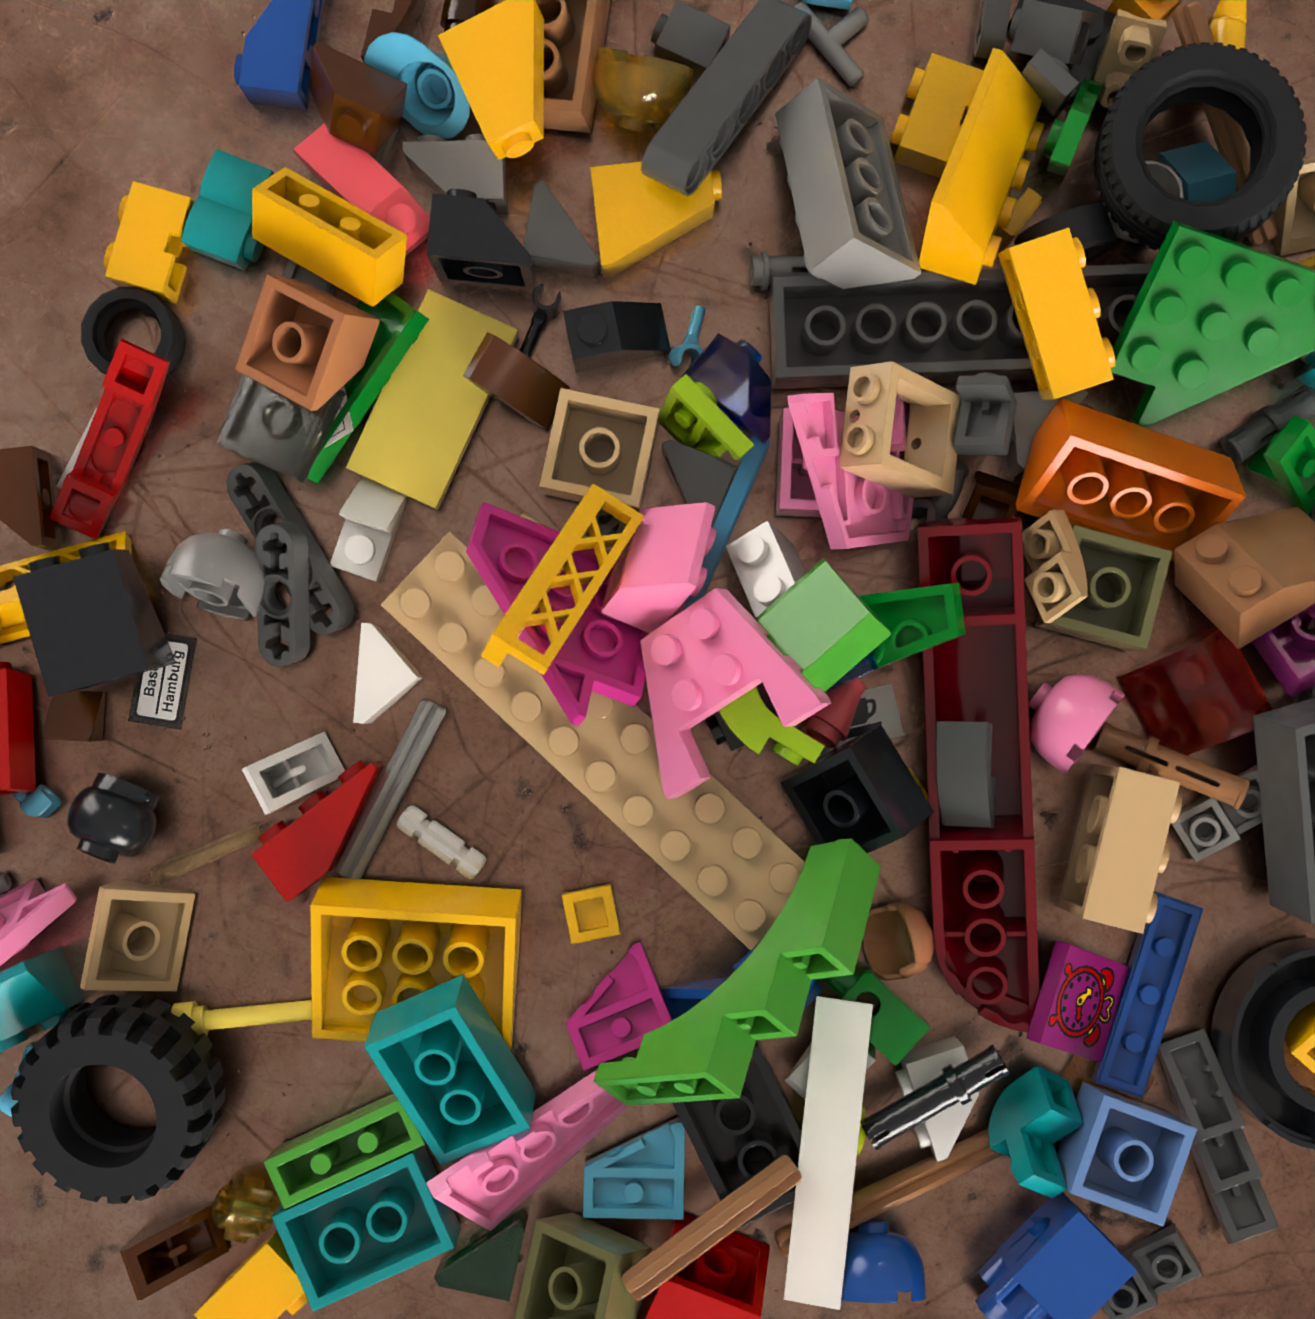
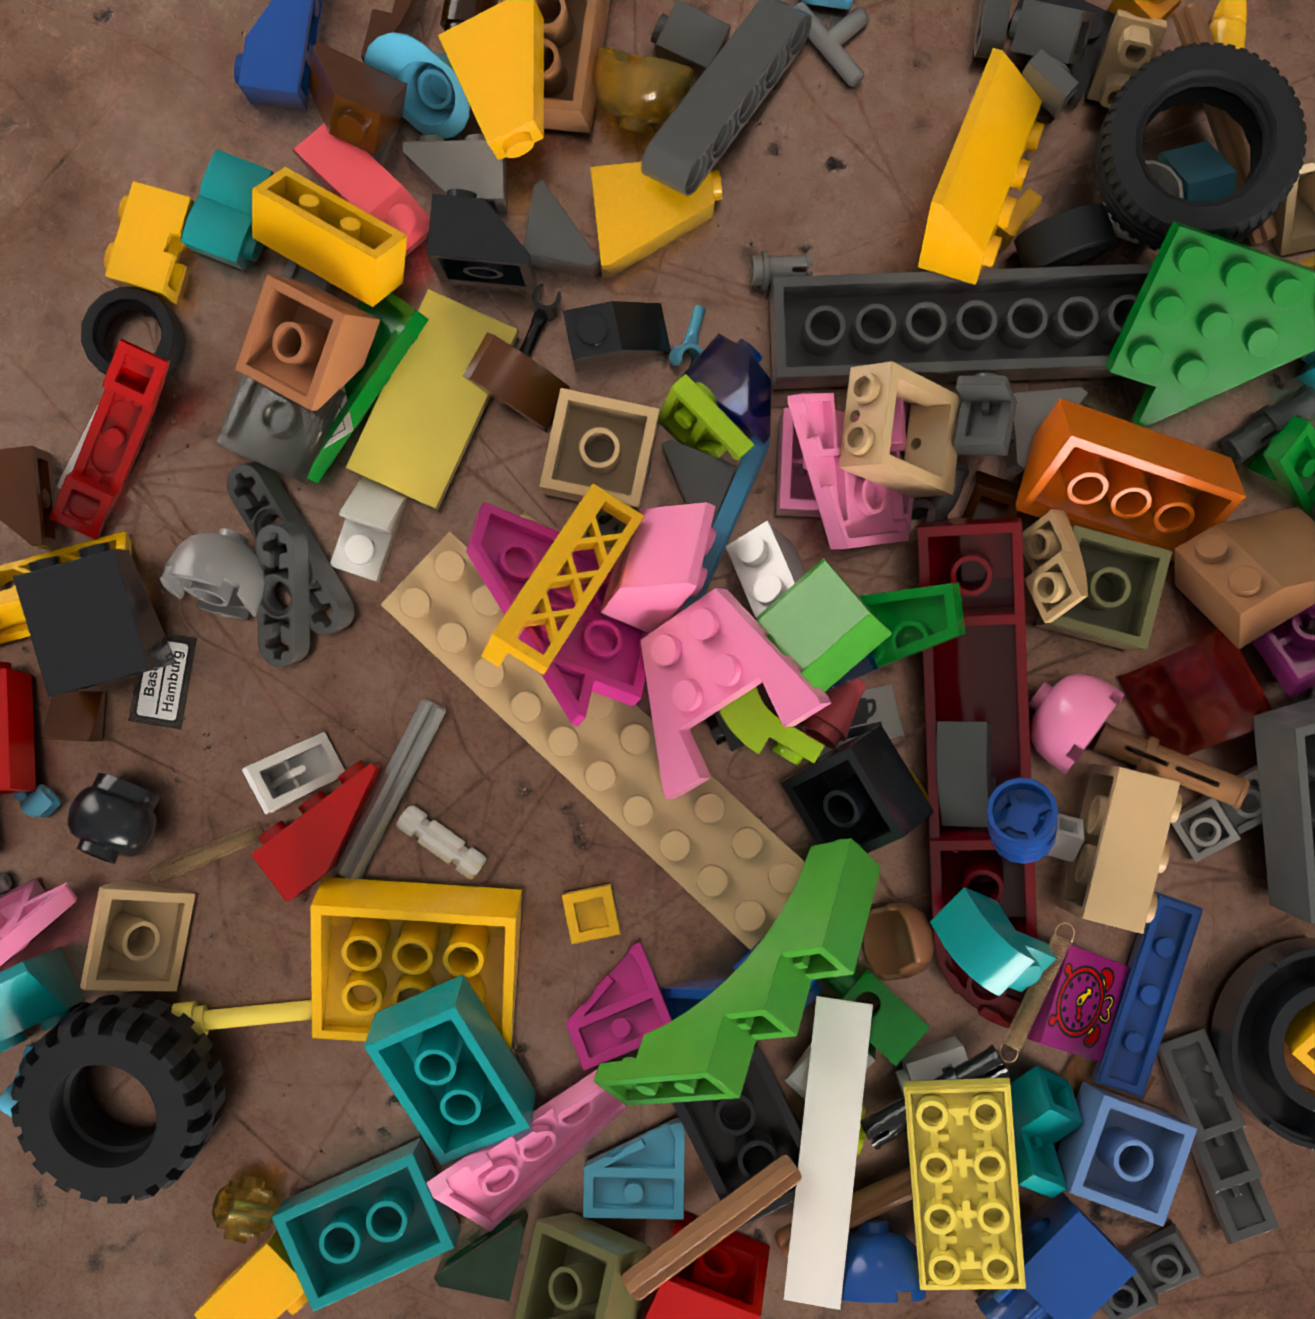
(172, 1250): reddish brown slope -> none
(341, 1150): bright green brick -> none
(382, 674): white slope -> none
(845, 190): light grey slope -> none
(938, 111): yellow brick -> none
(964, 1184): none -> light yellow tile
(988, 945): none -> teal brick
(1016, 1042): none -> tan piece
(1022, 820): none -> blue wheel
(1057, 314): yellow brick -> none
(1066, 135): green wing -> none
(1068, 838): none -> white piece

